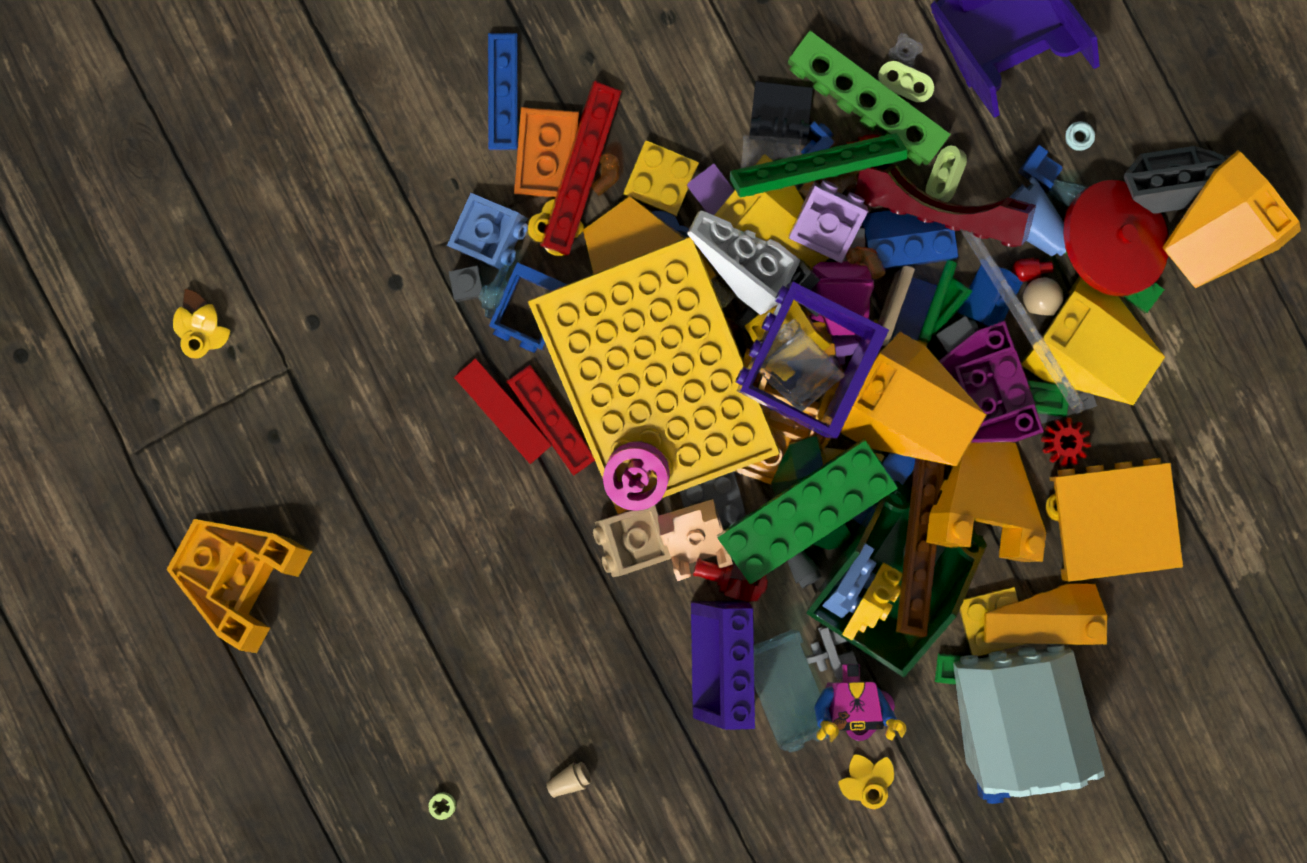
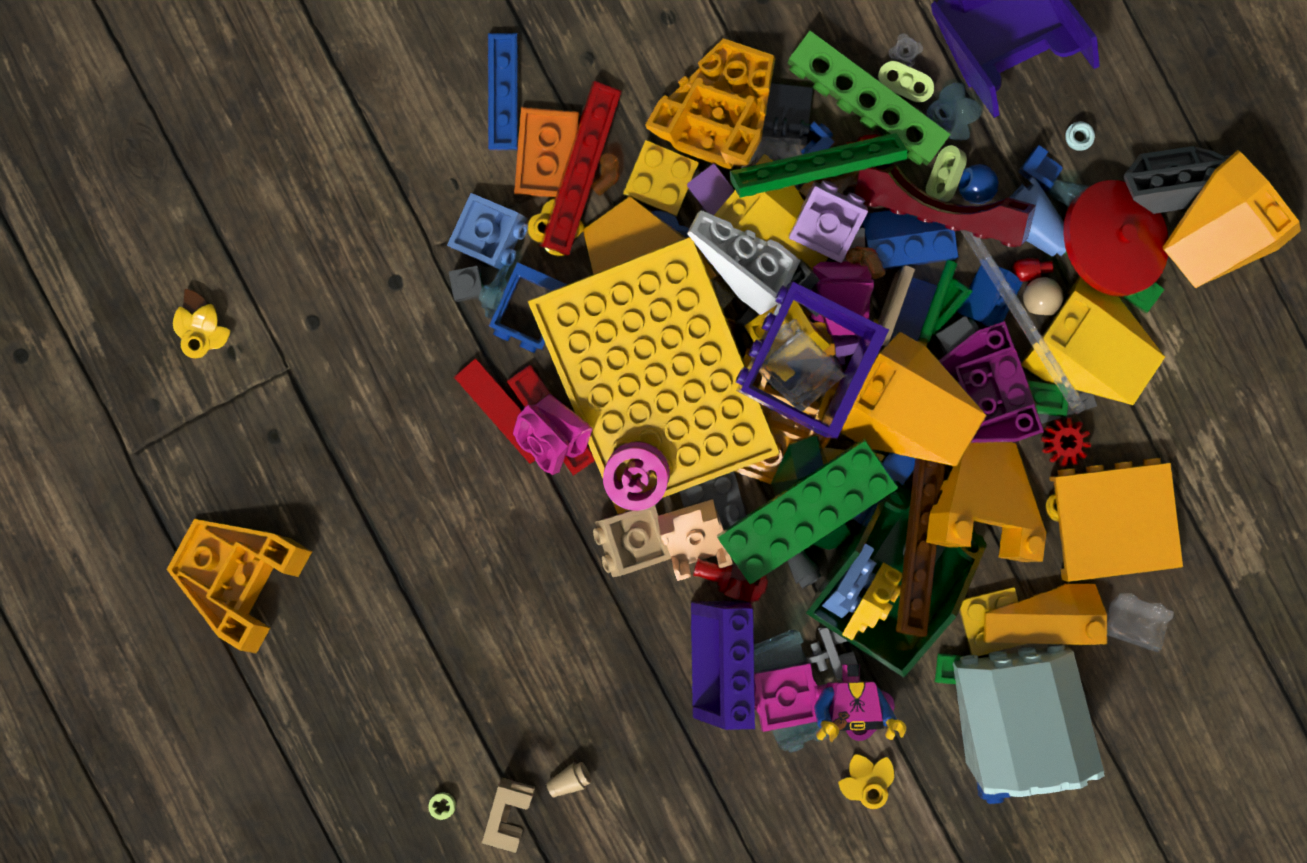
(502, 834): none -> tan panel
(551, 433): none -> dark pink piece
(719, 107): none -> light orange wedge
(786, 696): none -> dark pink plate
(958, 111): none -> clear light blue plate
(978, 184): none -> blue piece
(1138, 621): none -> clear bracket

